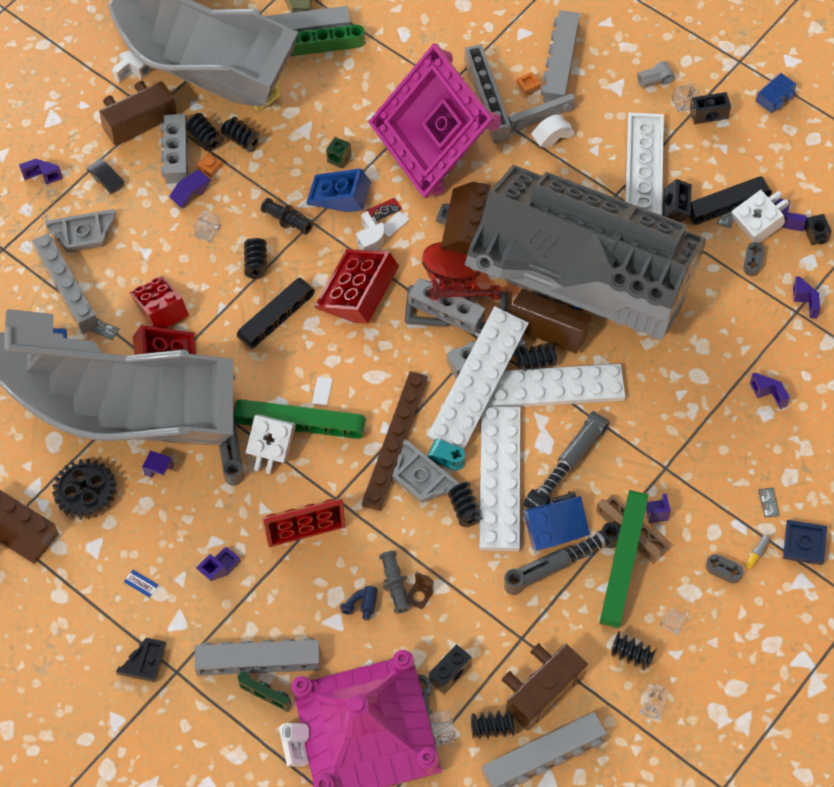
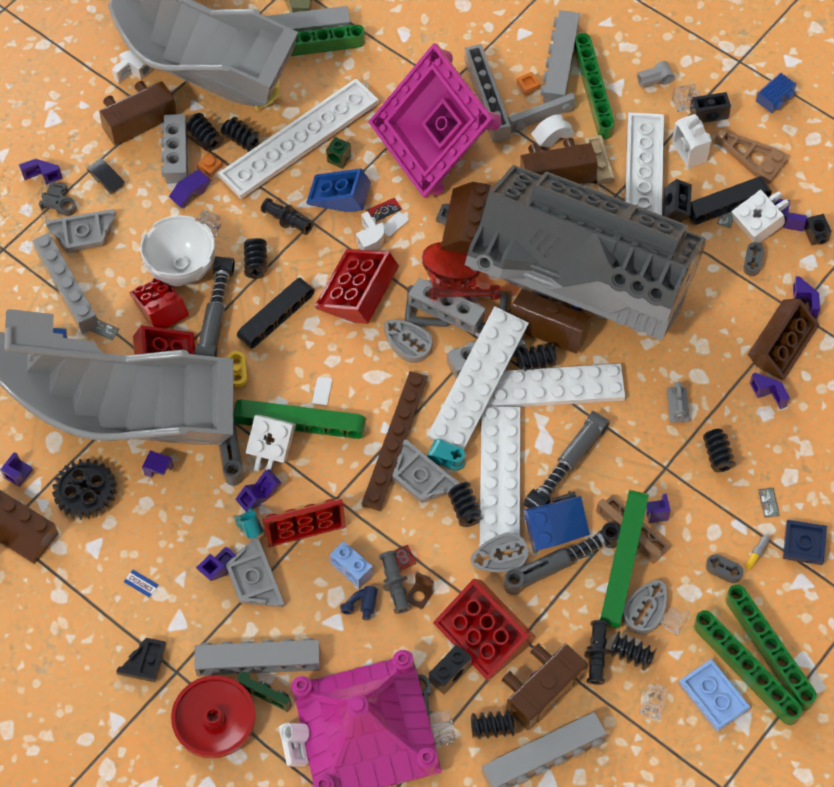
(16, 470): none -> dark purple panel
(55, 196): none -> dark grey piece
(178, 250): none -> white rock
(213, 716): none -> red dish
(222, 268): none -> piece
(240, 369): none -> yellow plate
(249, 524): none -> teal piece
(253, 576): none -> light grey wing
(256, 494): none -> dark purple slope
(298, 138): none -> white plate
(351, 564): none -> light blue brick
(404, 557): none -> clear red tile
(416, 335): none -> light grey piece
(484, 628): none -> red slope
(500, 542): none -> light grey piece
(571, 162): none -> reddish brown piece
(594, 86): none -> green beam
(597, 652): none -> black piece
(604, 169): none -> tan tile
(653, 614): none -> light grey piece
(678, 403): none -> light grey hinge
(691, 141): none -> white hinge
(714, 695): none -> light blue tile
(718, 450): none -> black piece
(751, 676): none -> green beam
(769, 167): none -> medium nougat plate
(769, 636): none -> green beam
(783, 338): none -> reddish brown slope

